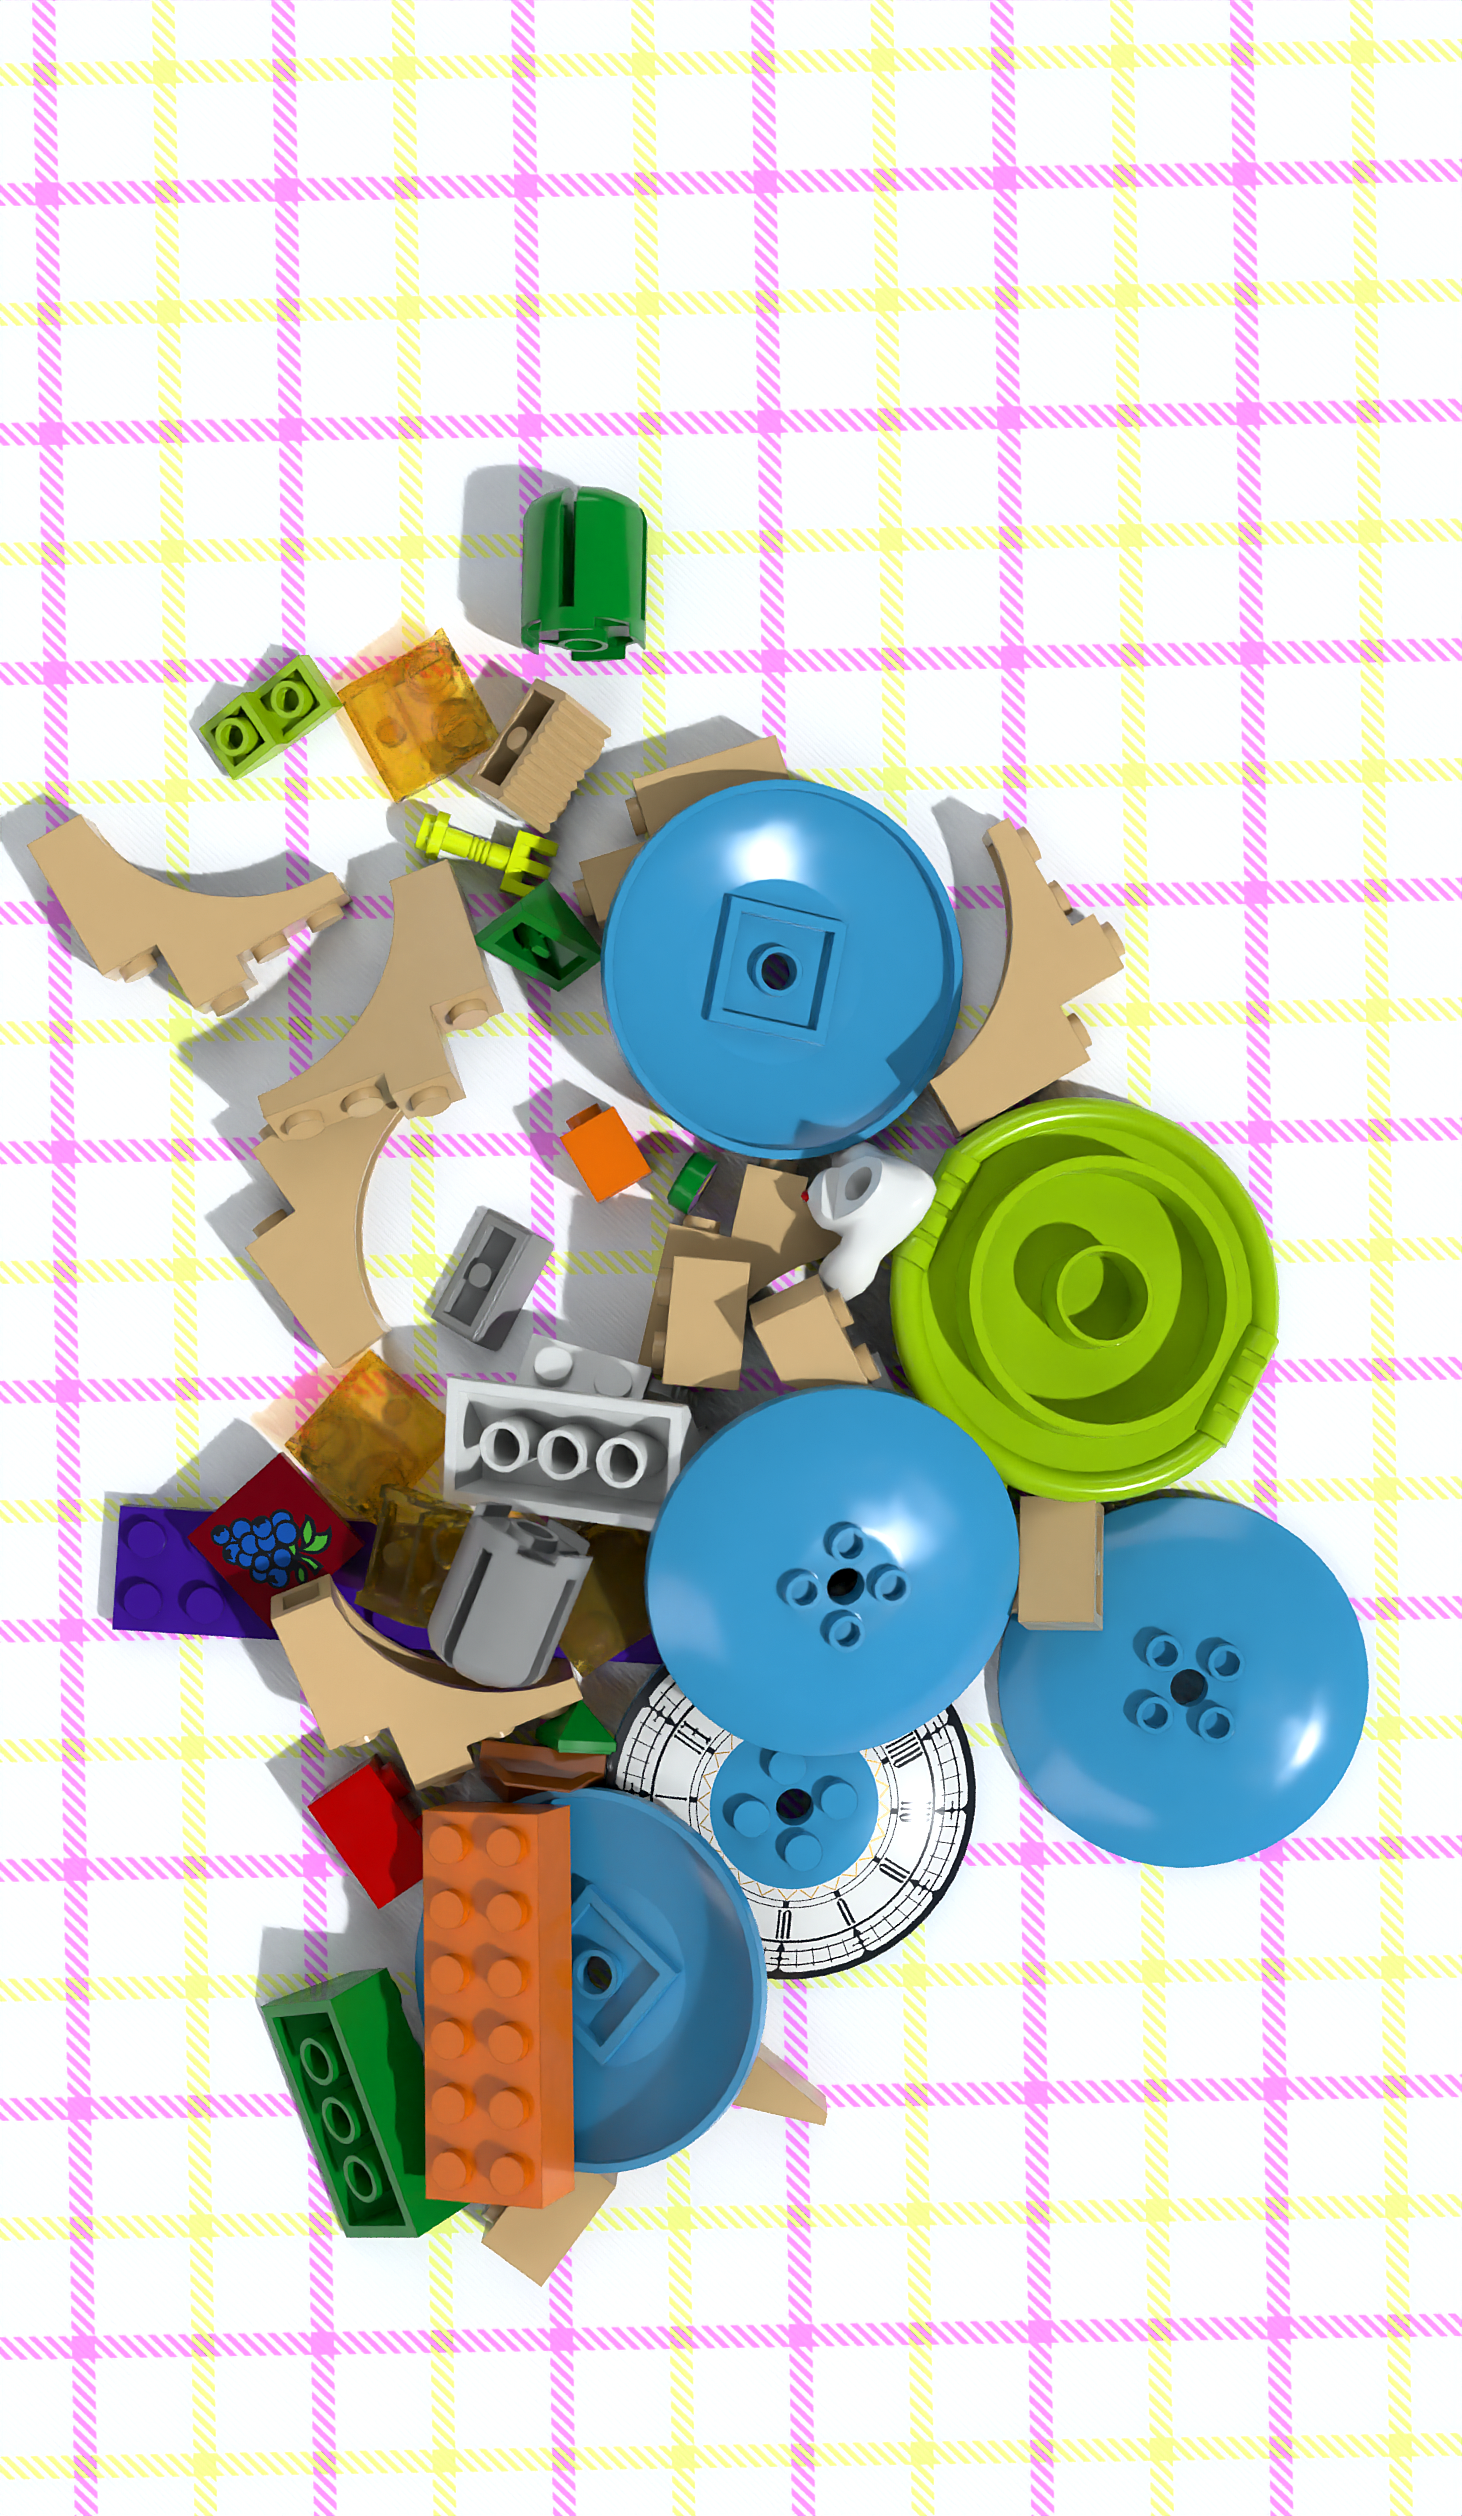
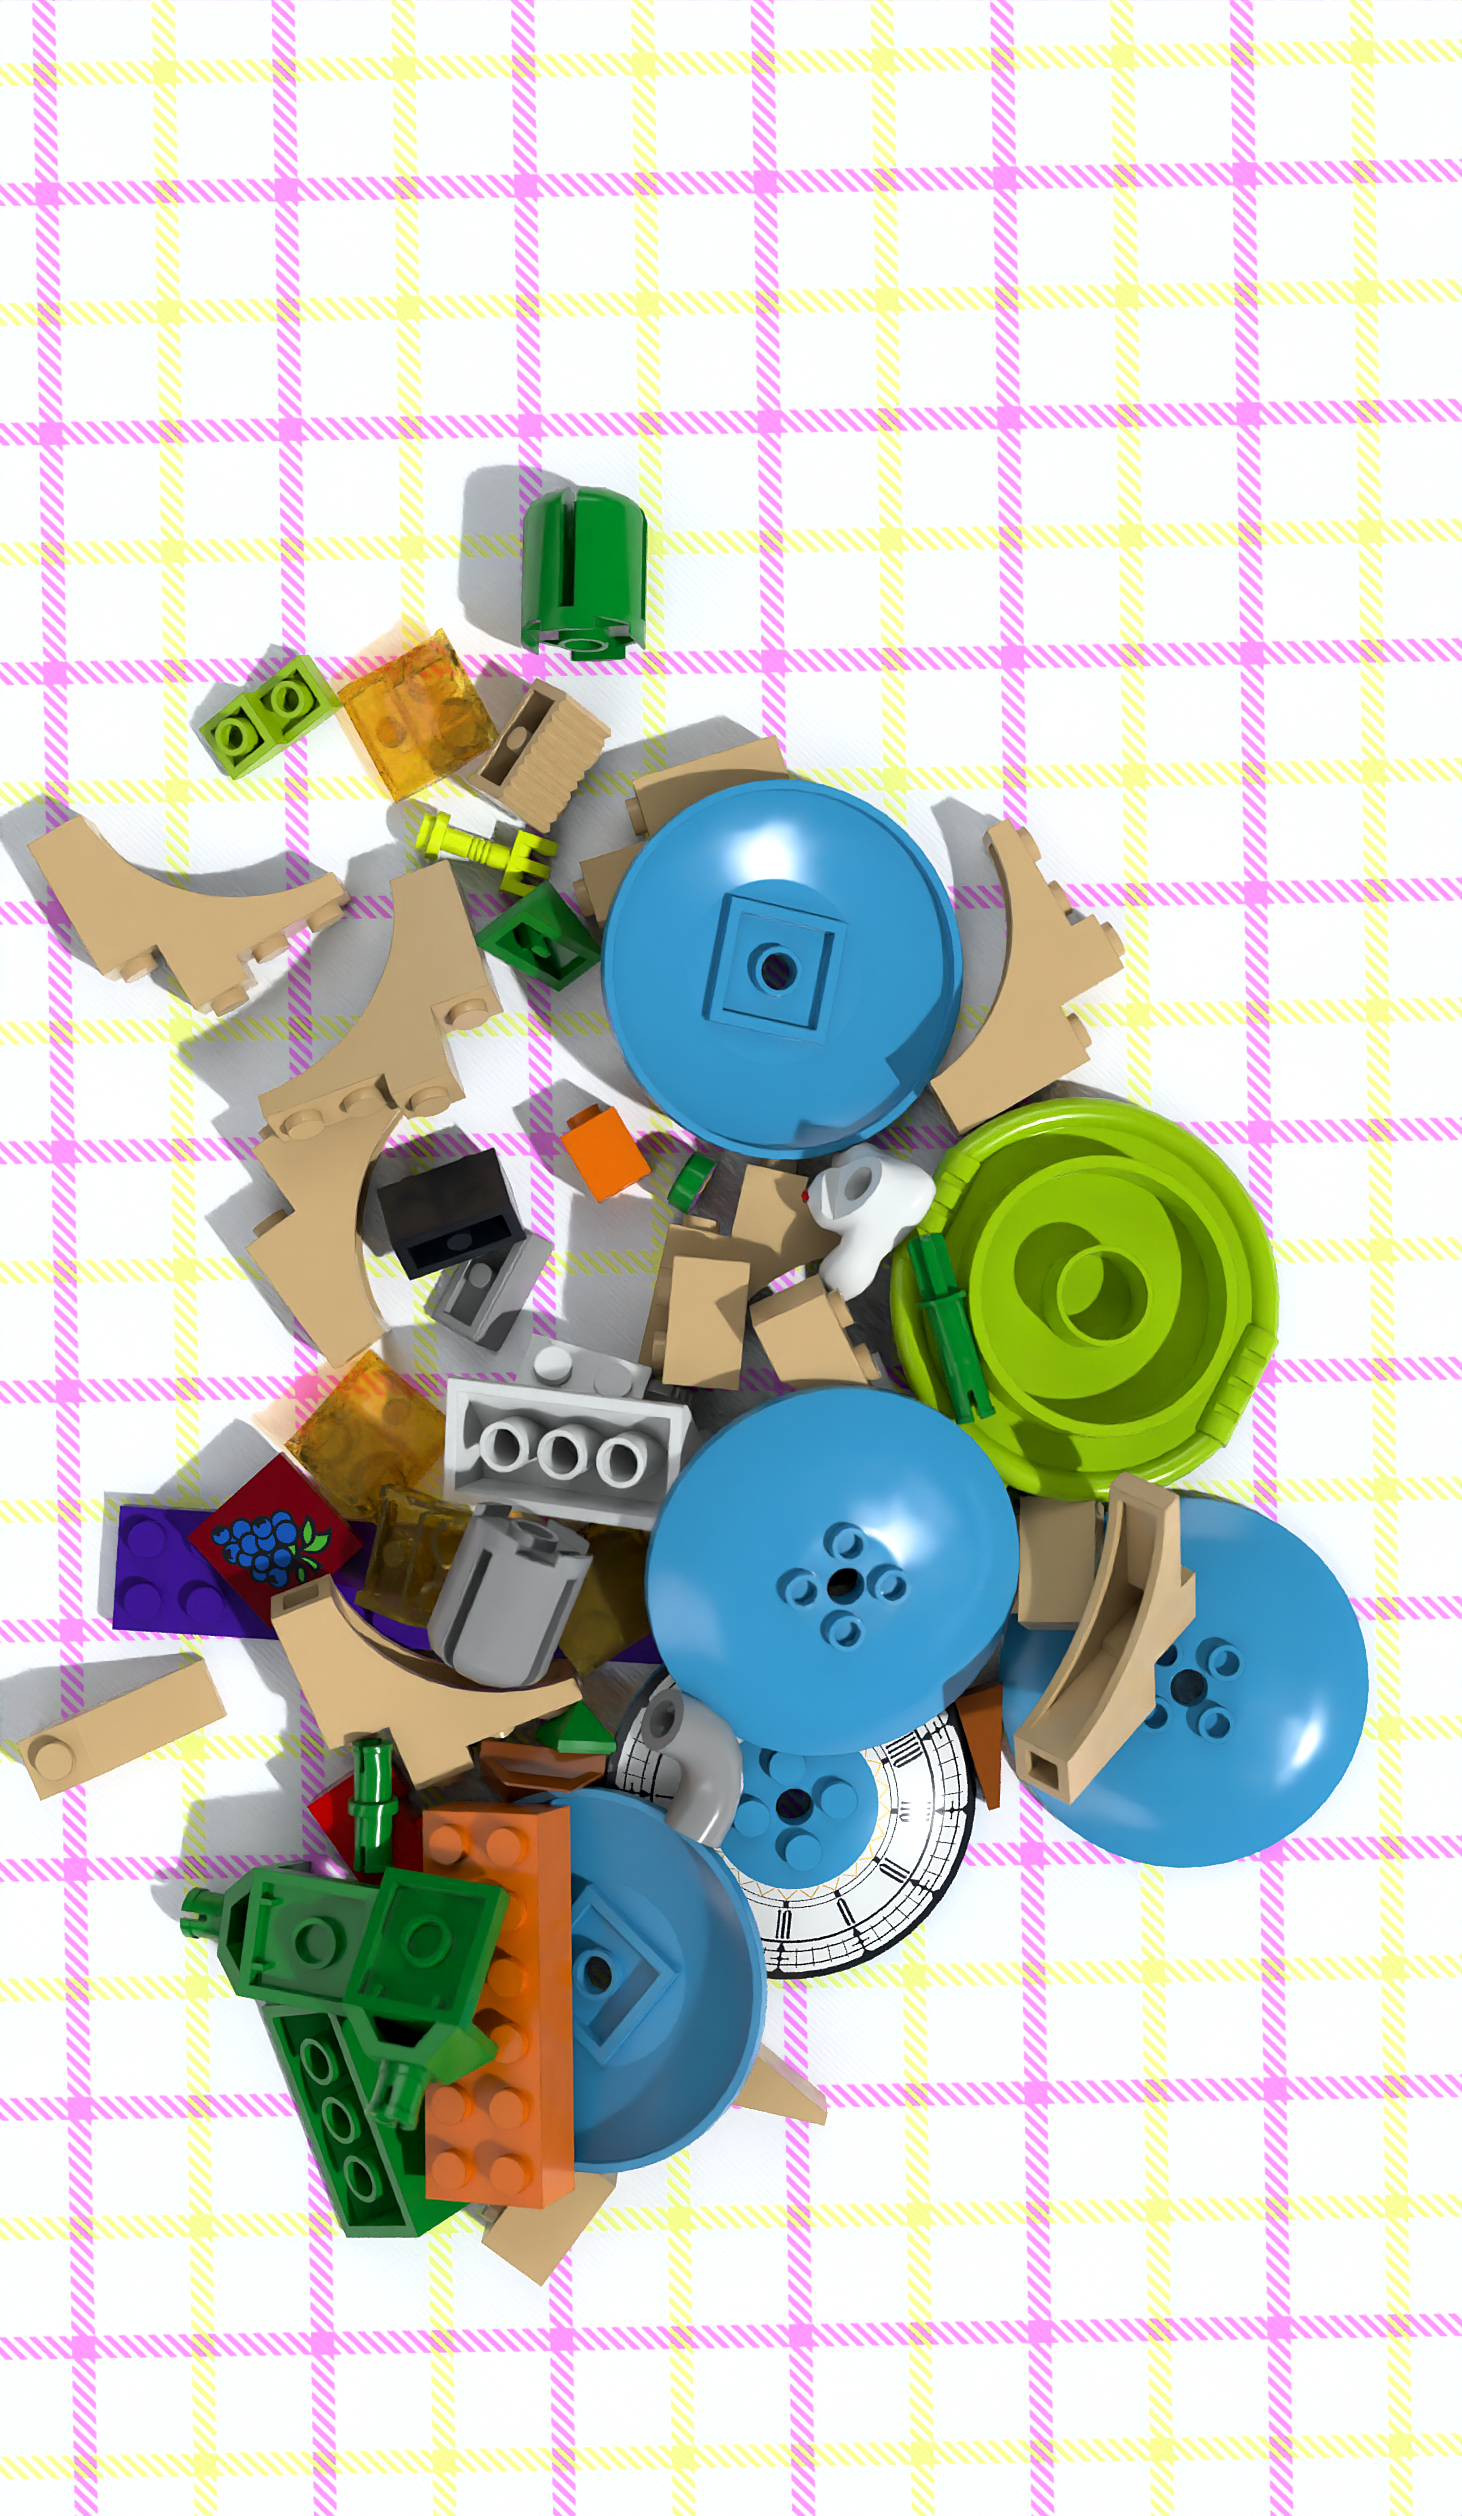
(120, 1729): none -> tan slope
(285, 1933): none -> green plate
(372, 1805): none -> green pin
(421, 1986): none -> green plate
(451, 1214): none -> black brick
(708, 1762): none -> light grey cylinder
(949, 1326): none -> green axle
(982, 1722): none -> dark orange piece
(1108, 1672): none -> tan arch

